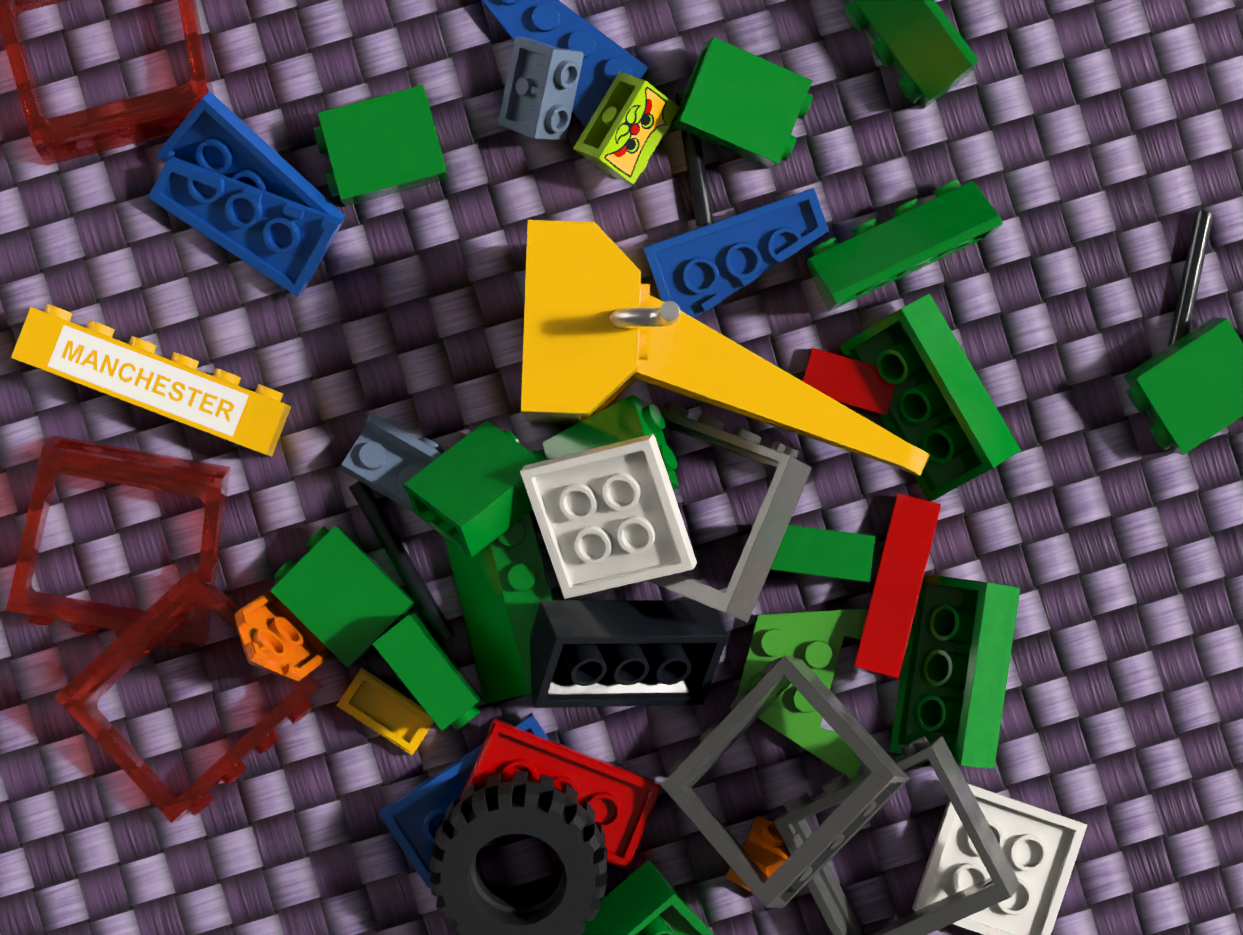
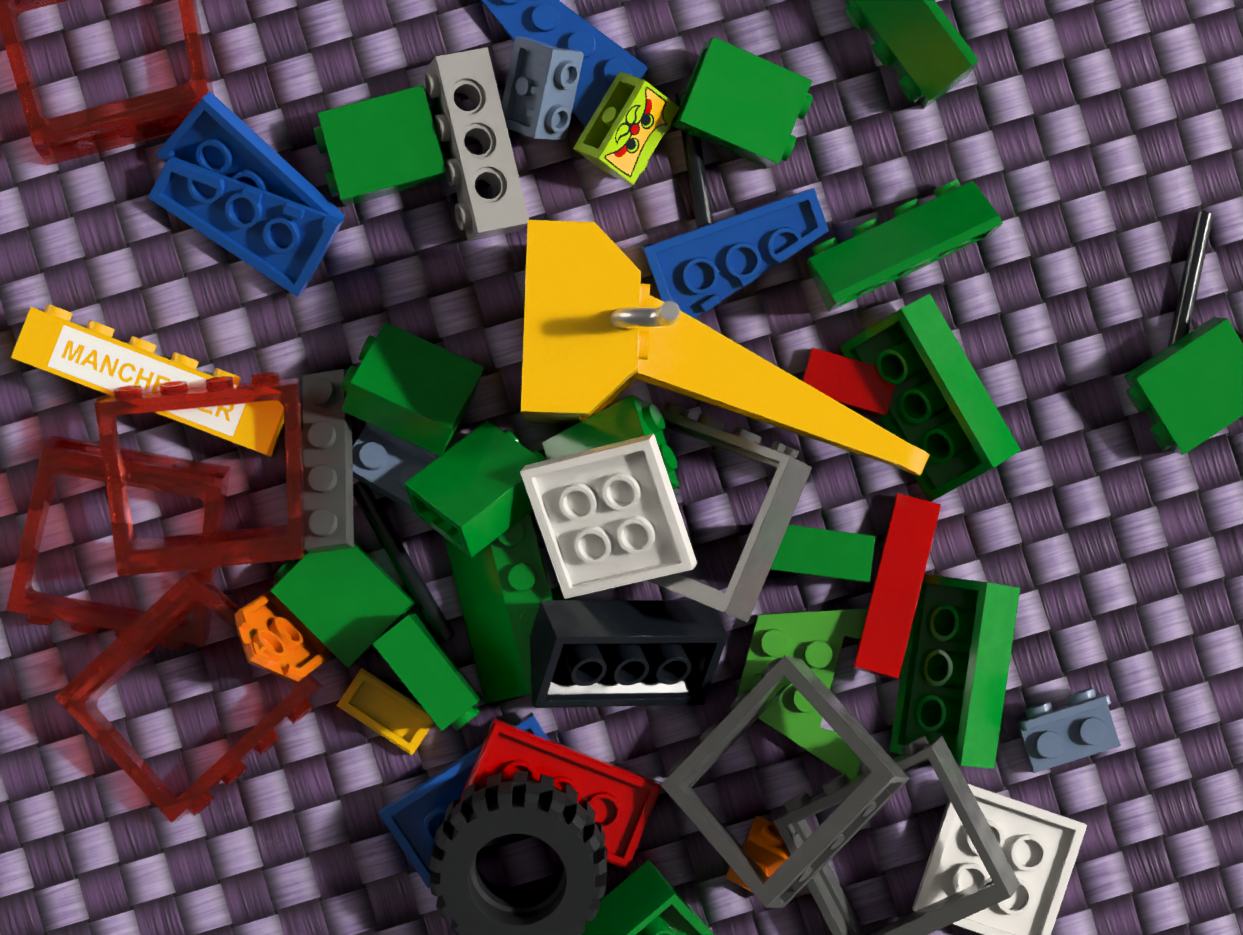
(212, 548): none -> clear red windscreen
(327, 464): none -> dark grey plate
(410, 388): none -> green brick
(473, 75): none -> light grey brick
(1067, 731): none -> sand blue bracket

